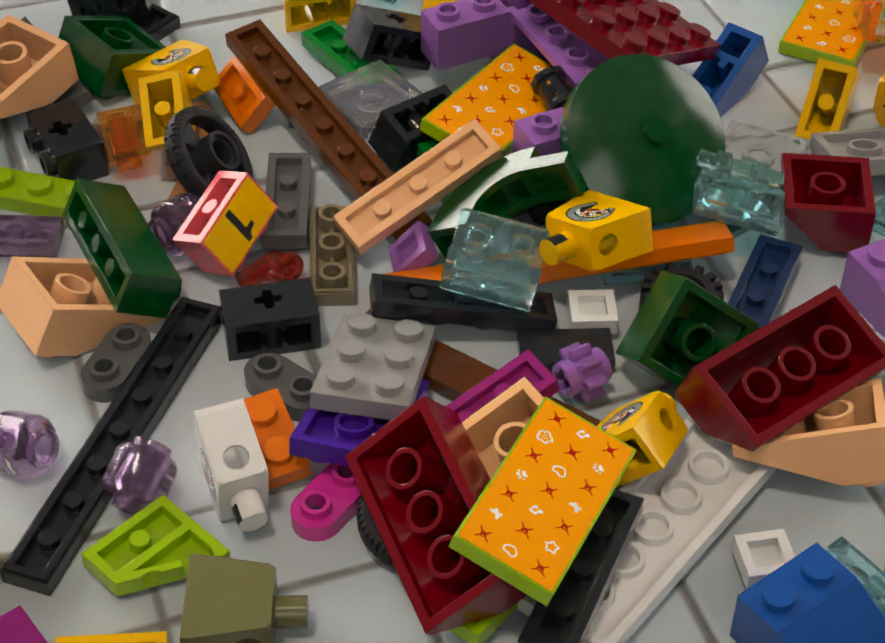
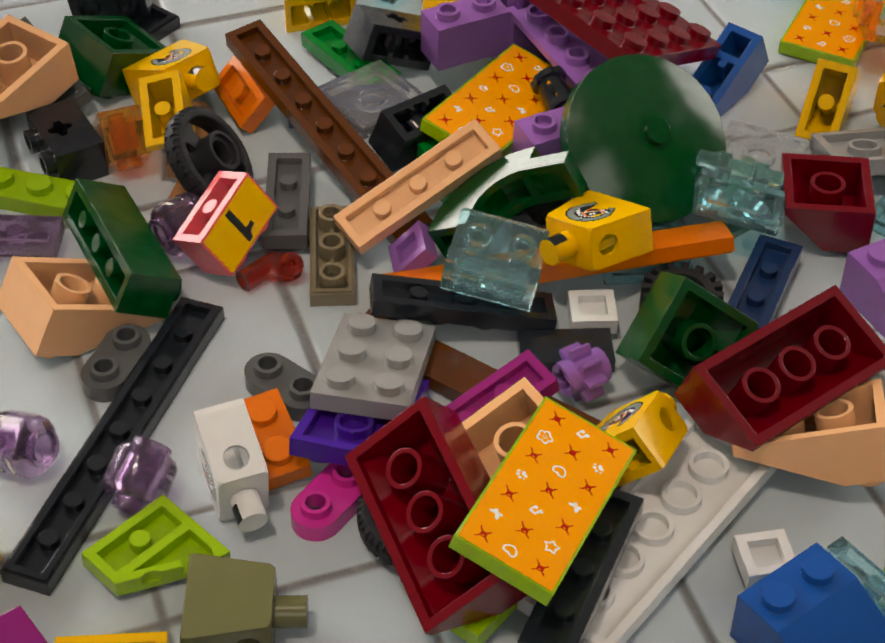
(270, 318): black brick -> none

